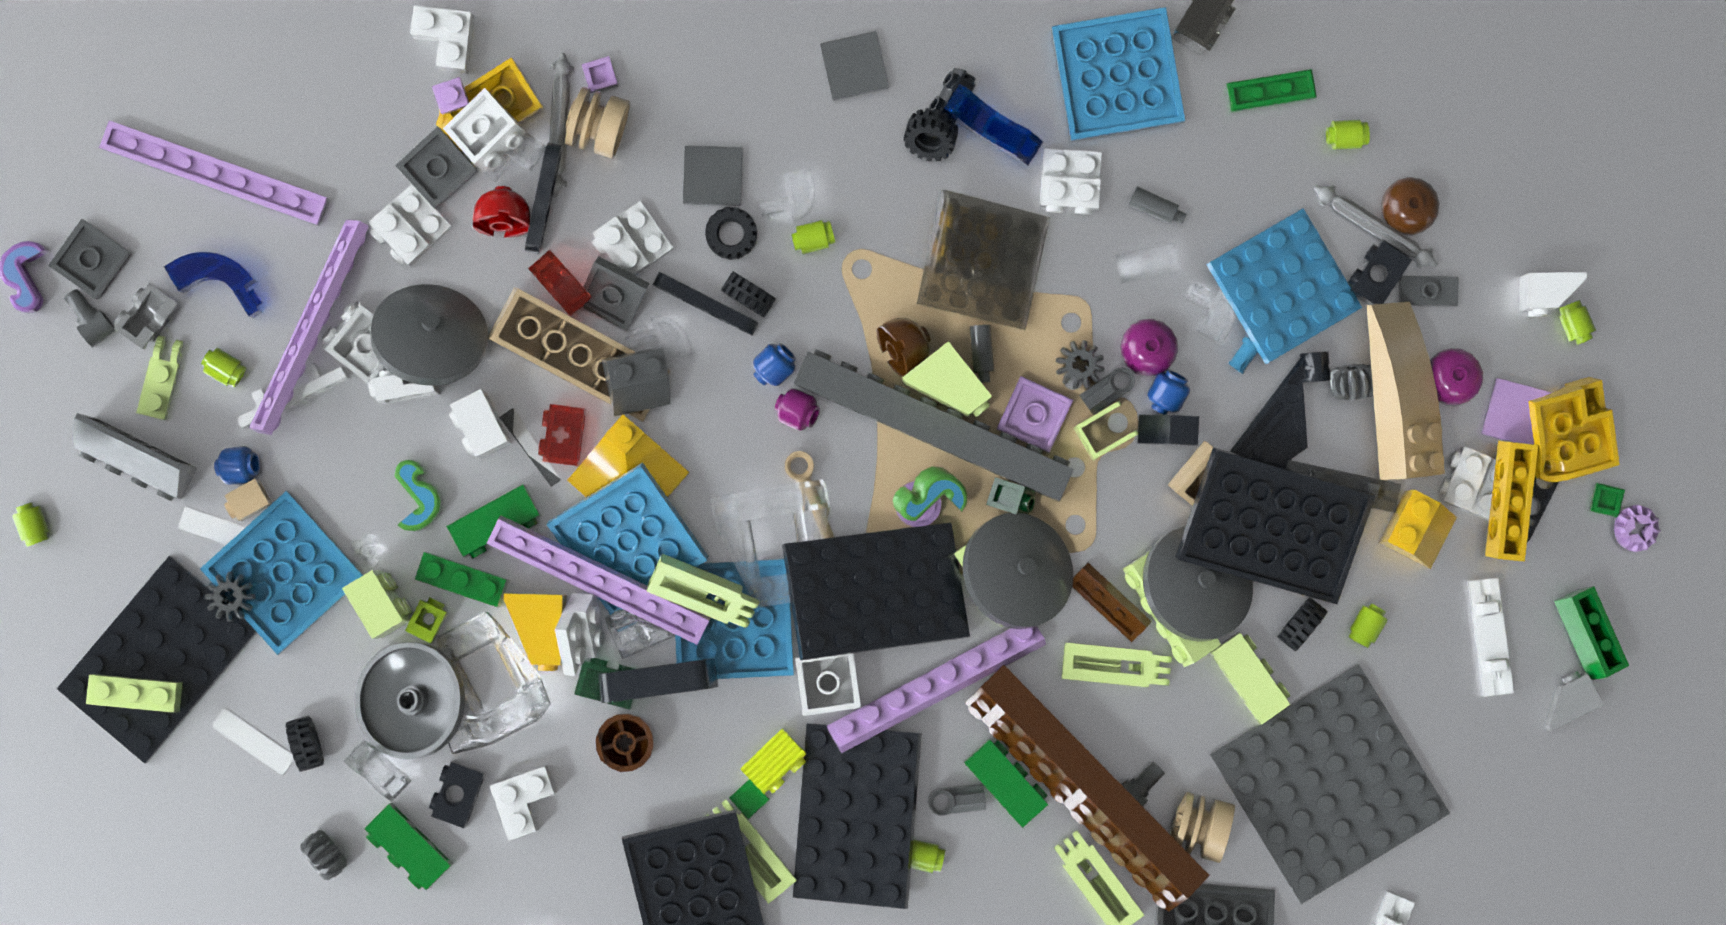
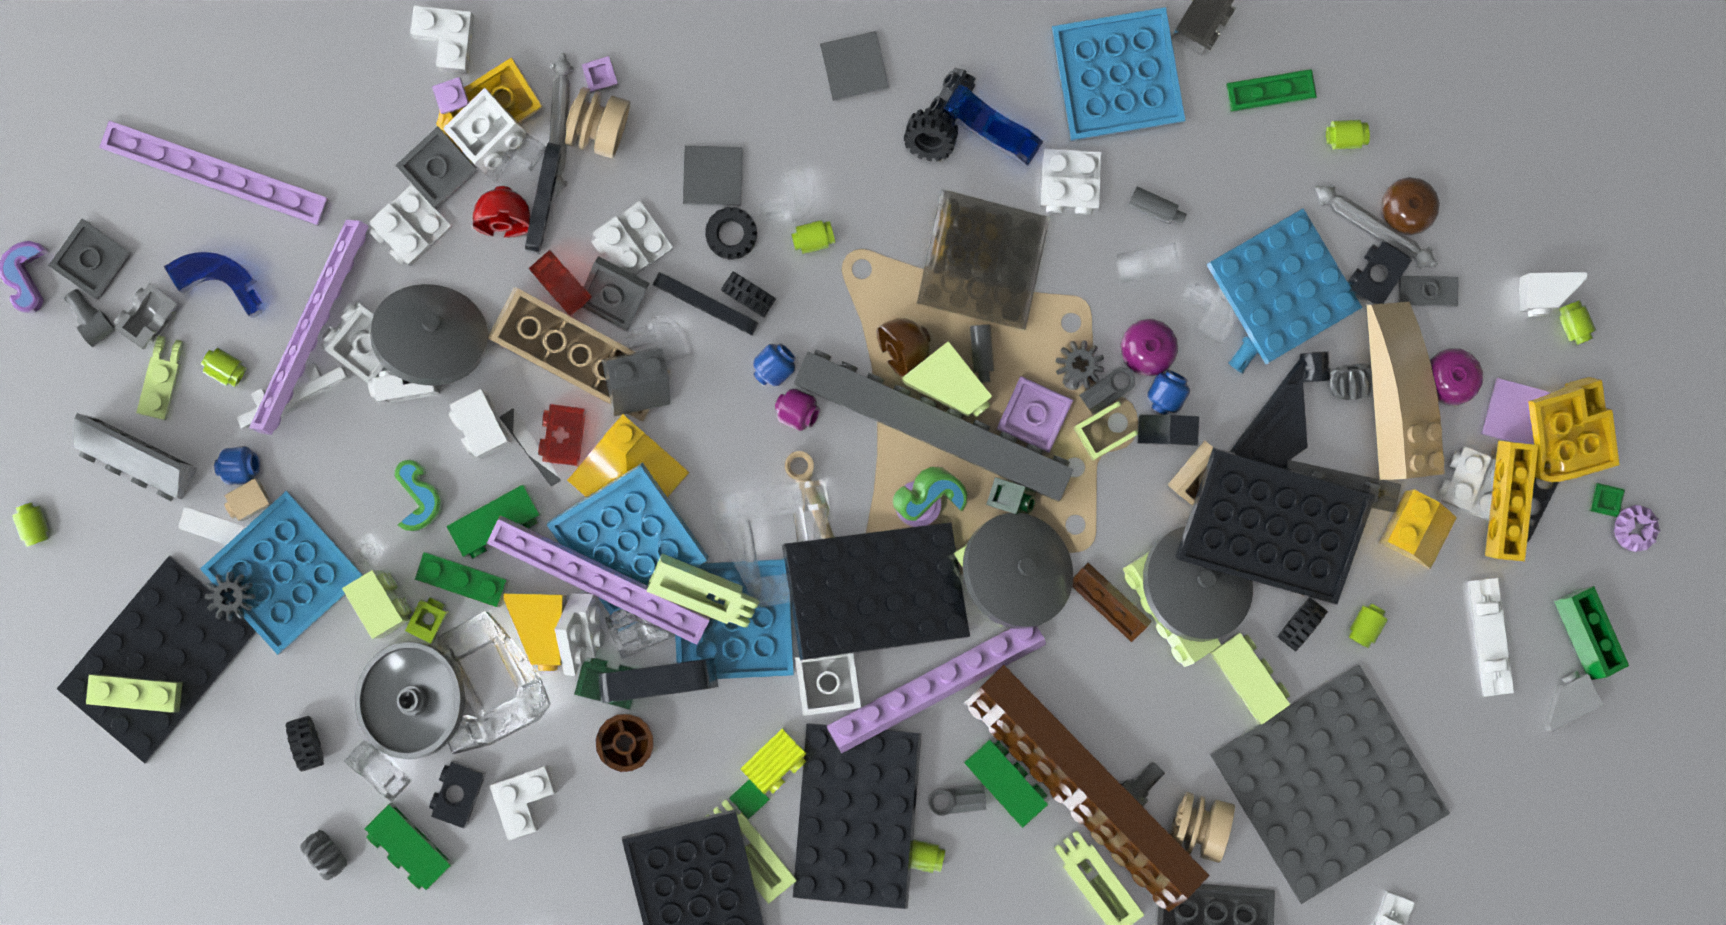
(253, 741): white sticker -> none
(1104, 664): yellowish green hinge -> none

